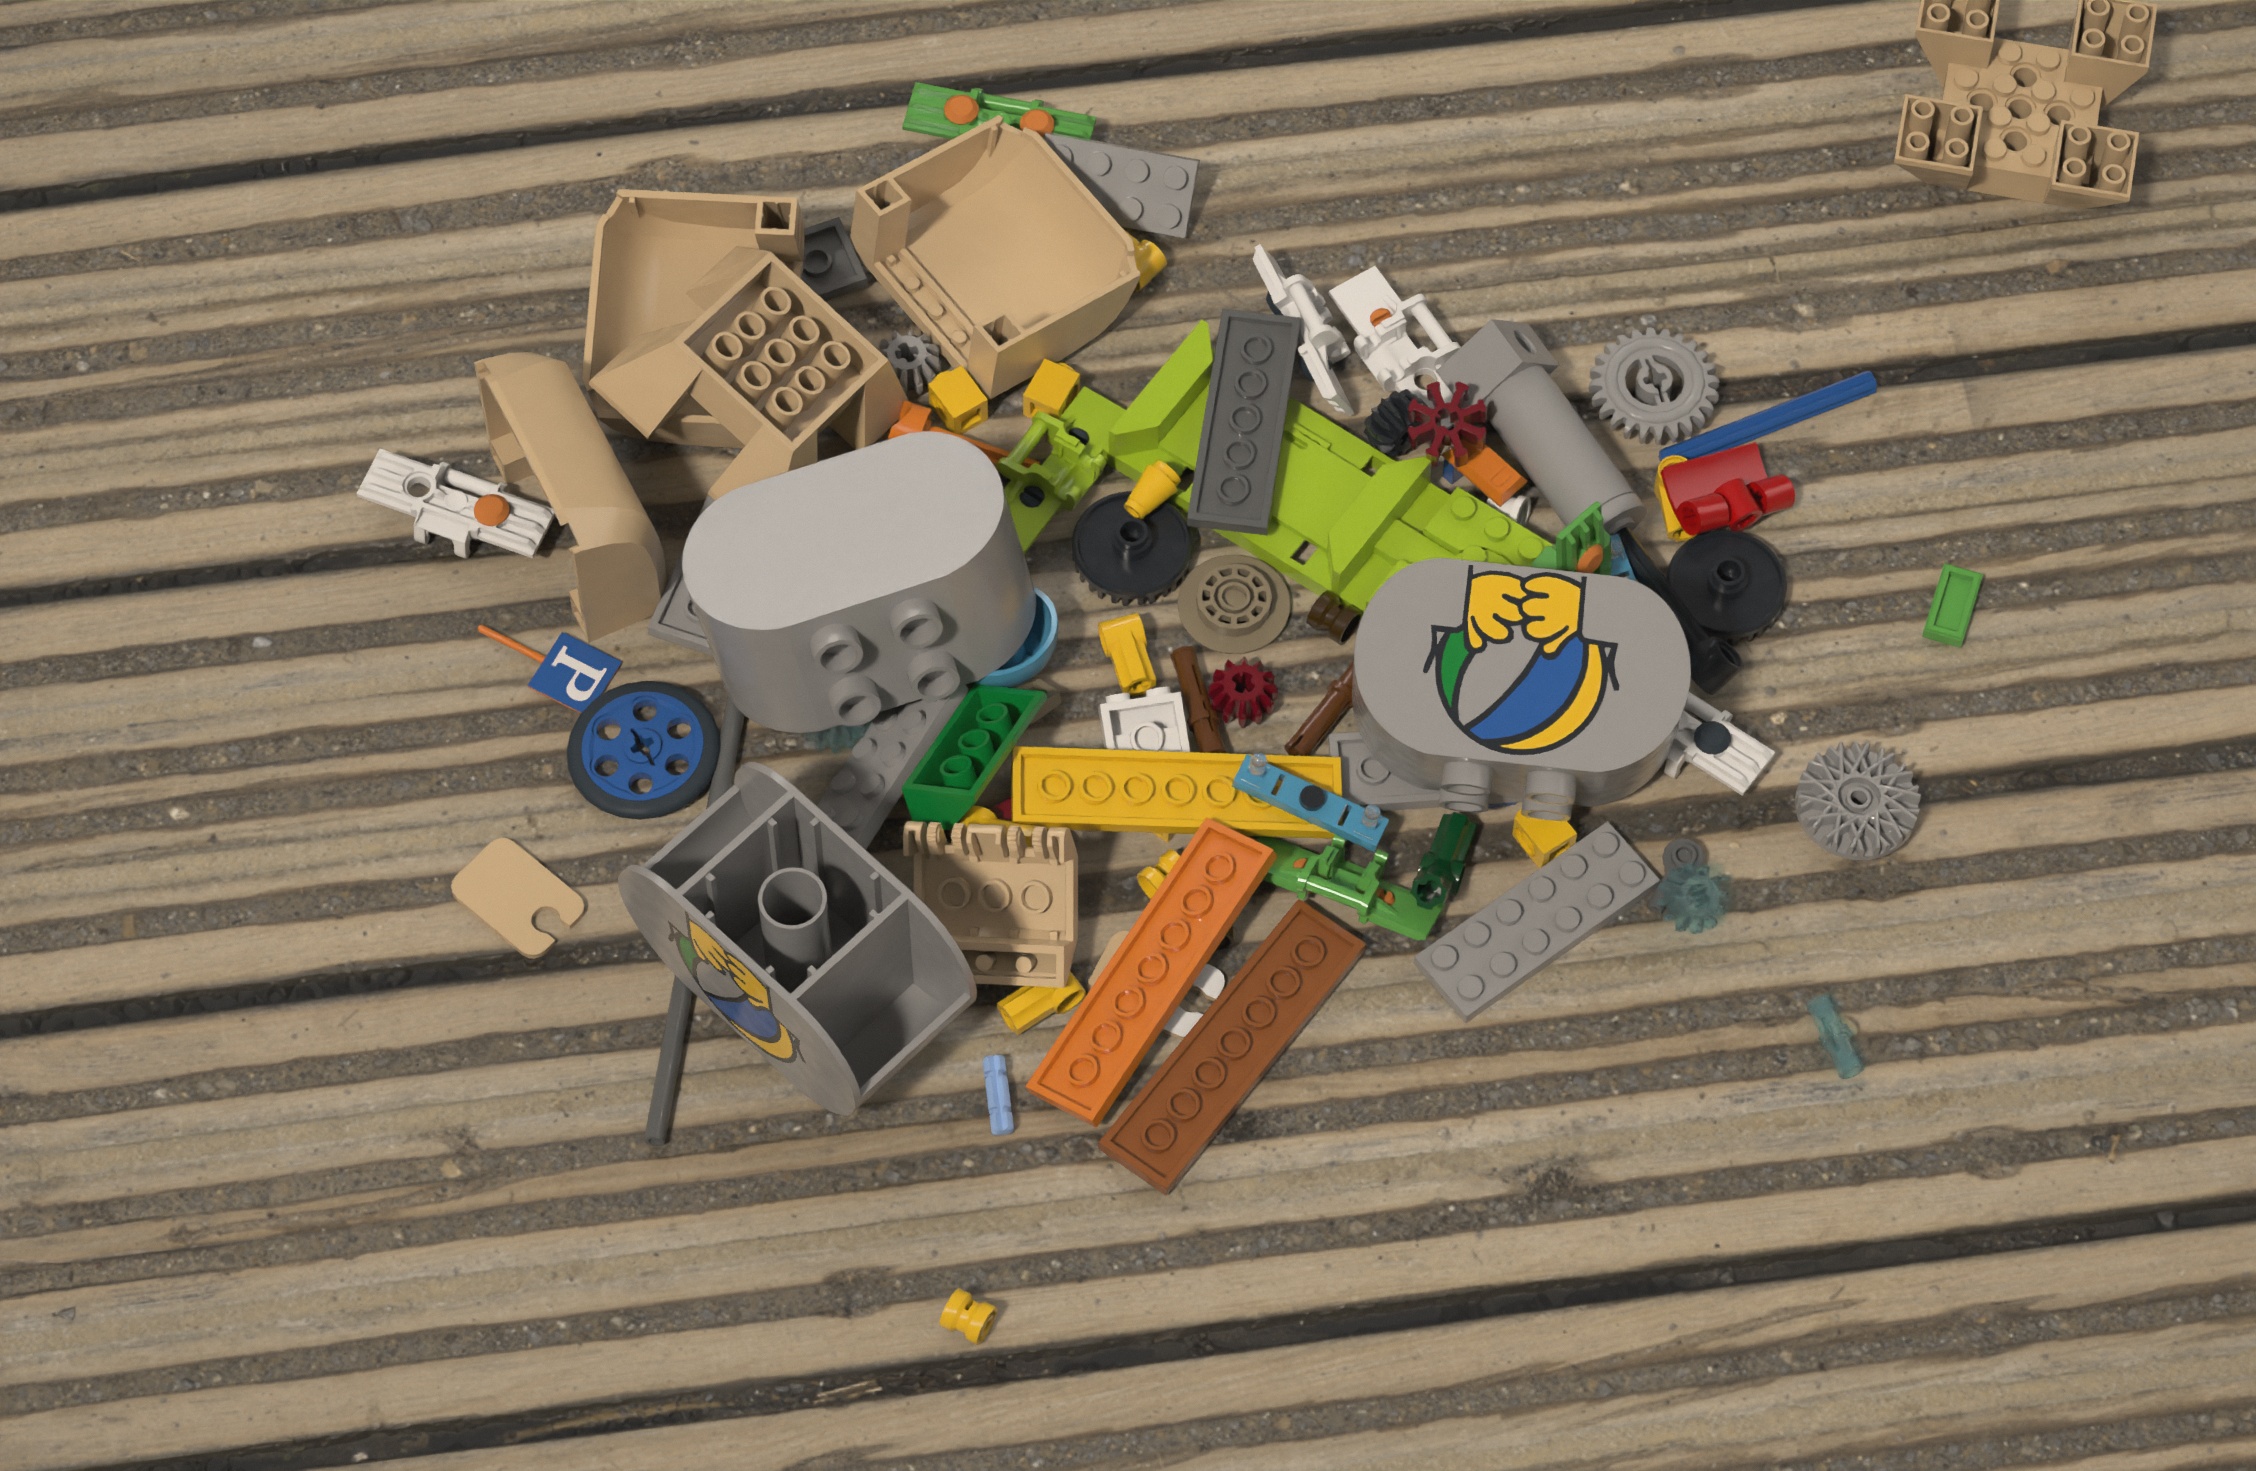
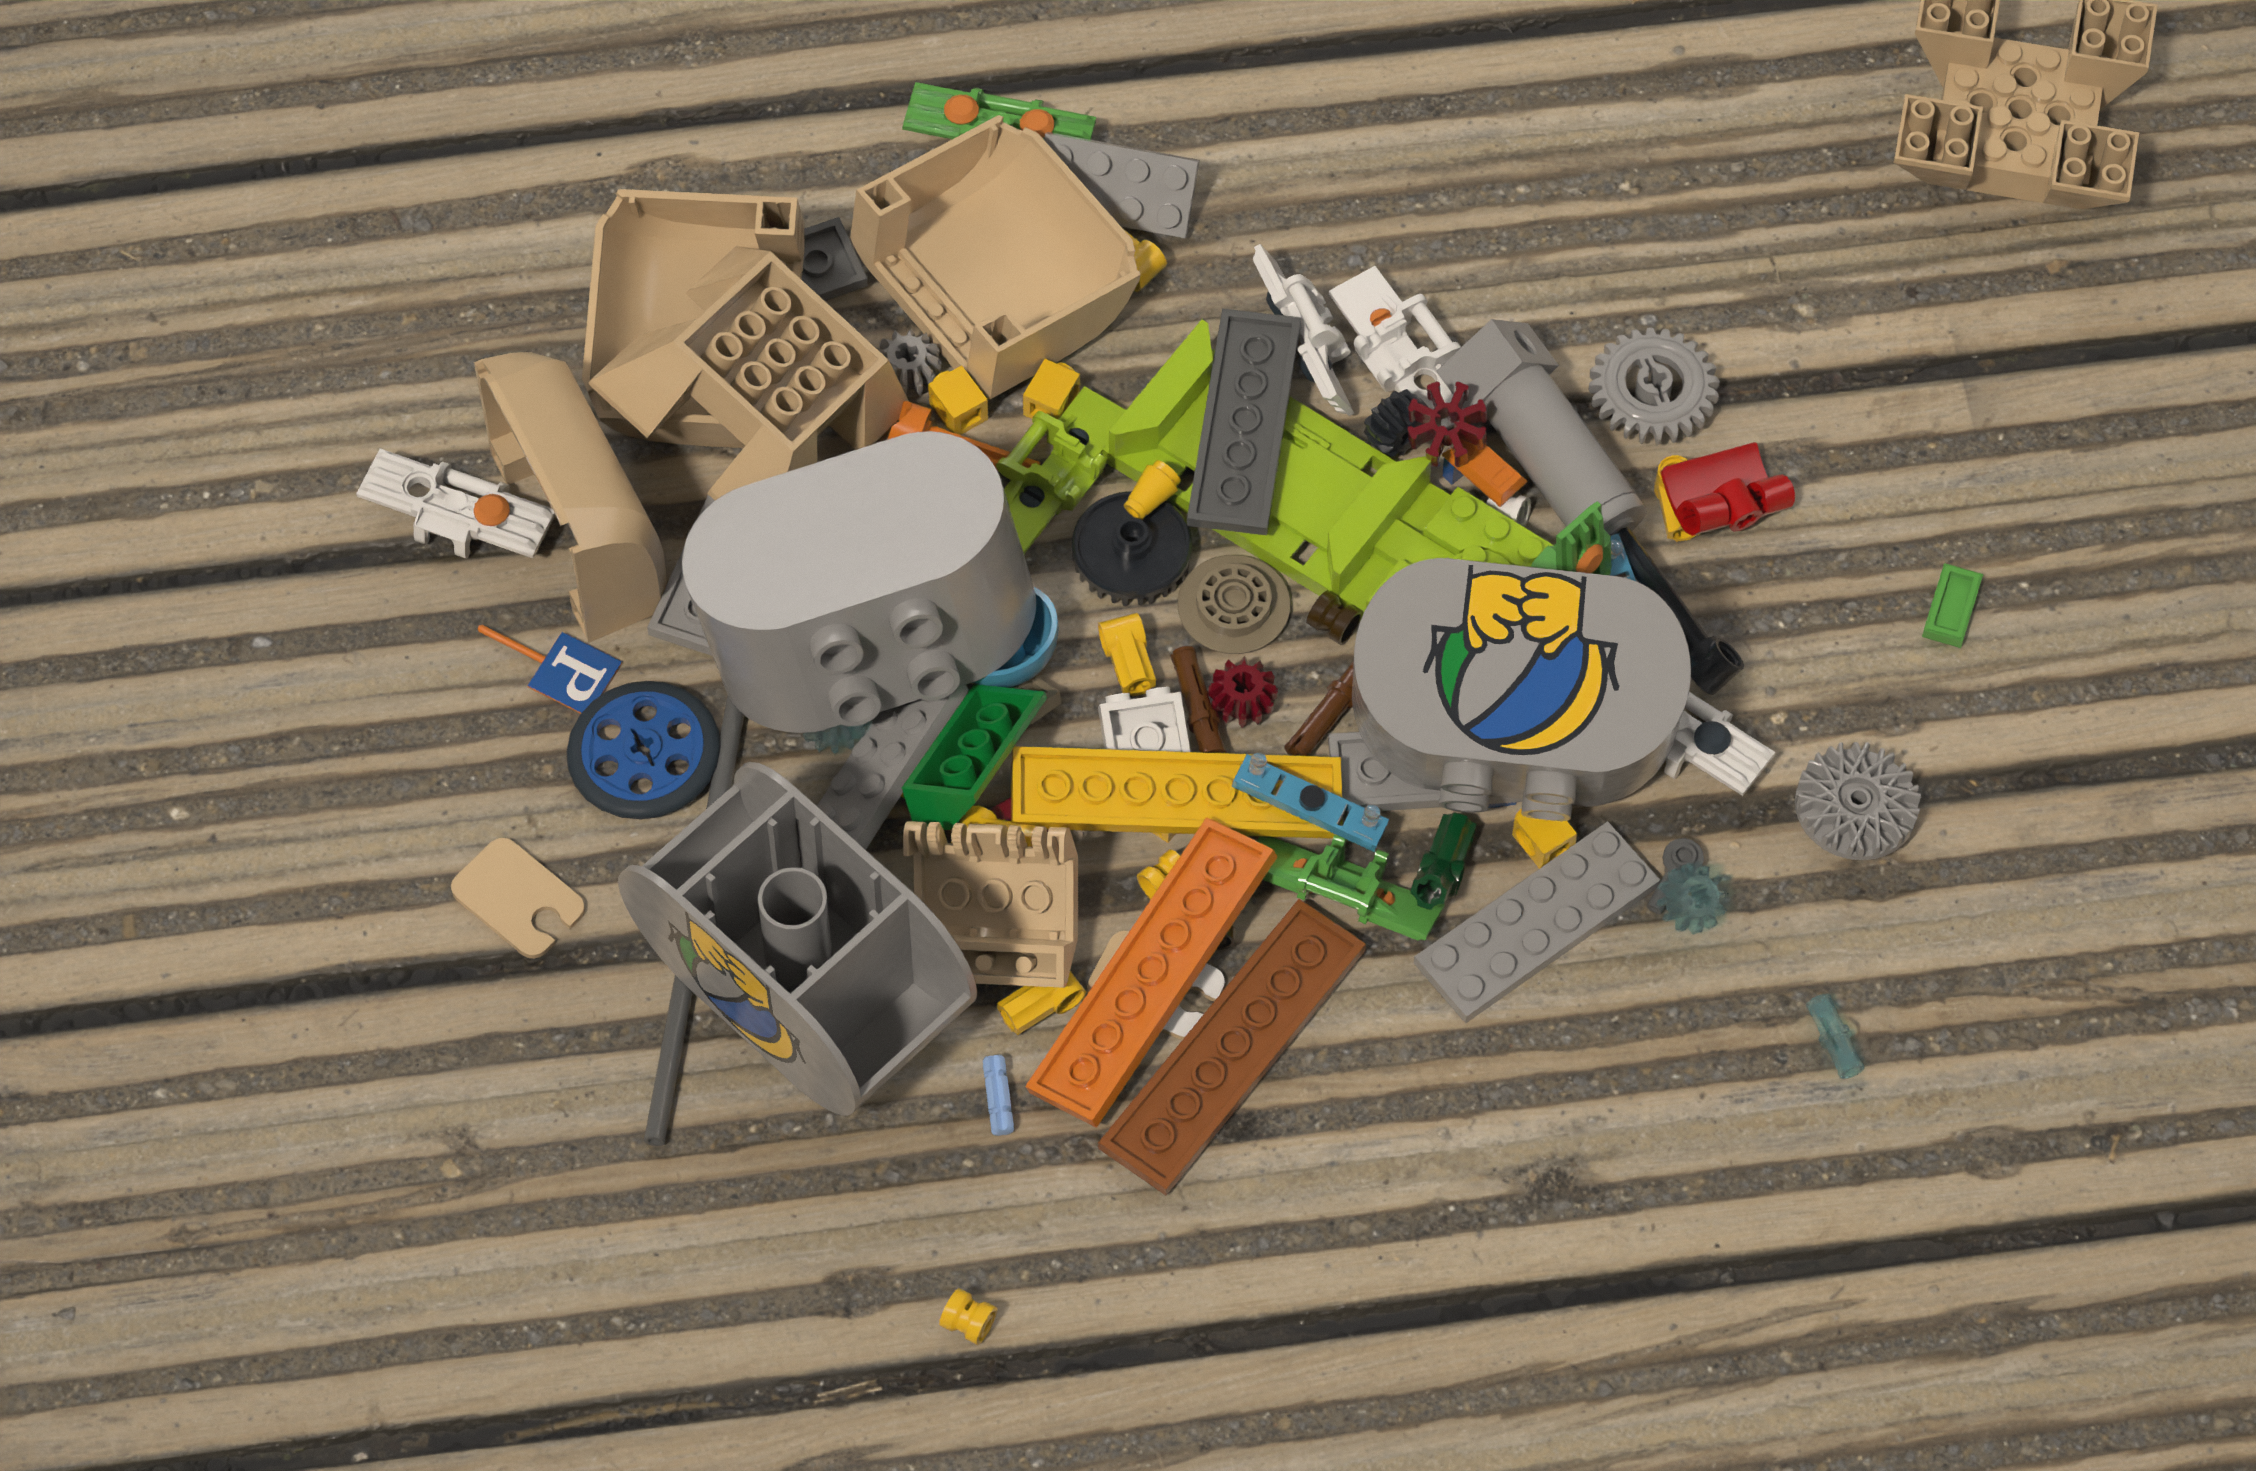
(1729, 583): black wheel -> none
(1774, 418): blue axle -> none

